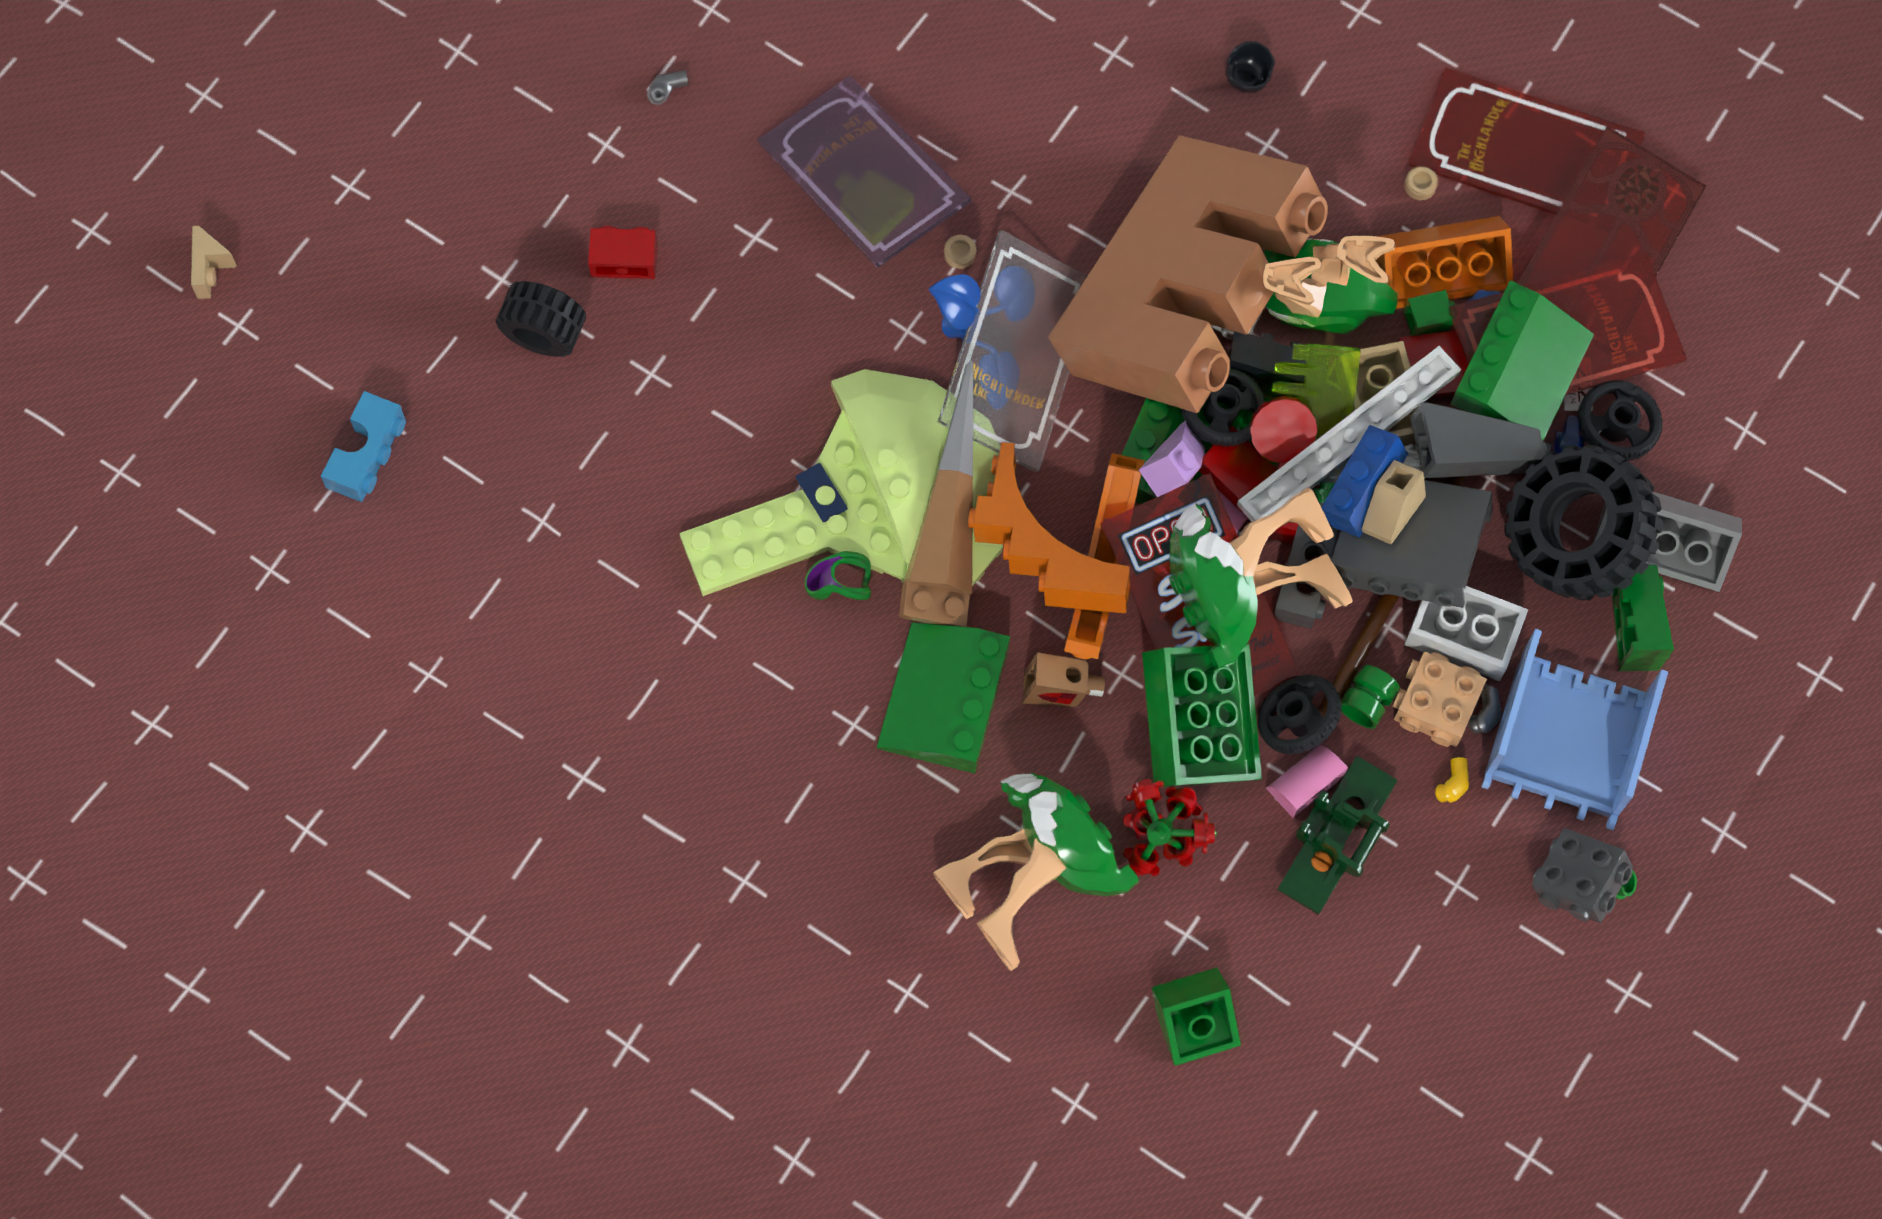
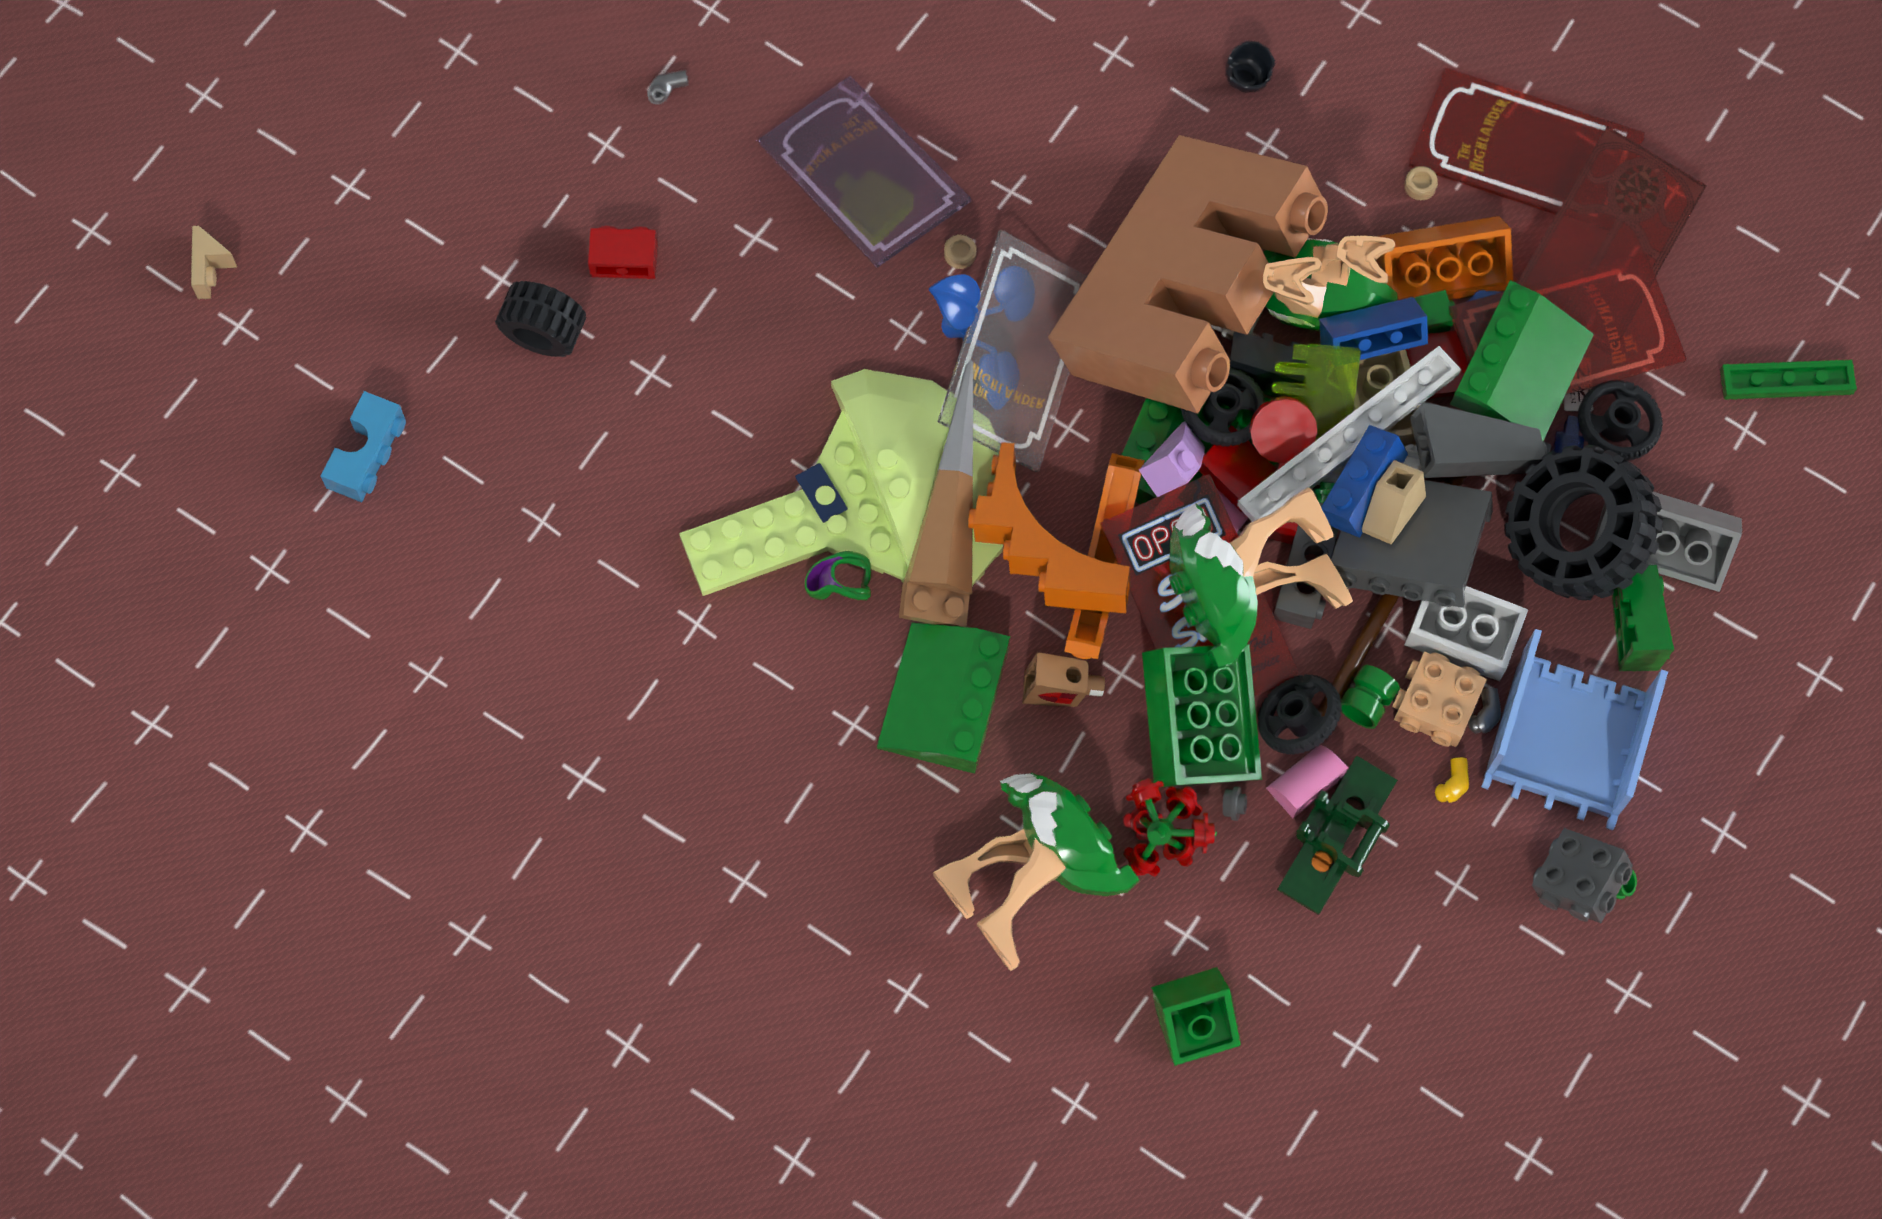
(1234, 803): none -> dark grey plate
(1377, 328): none -> blue brick
(1788, 379): none -> green plate

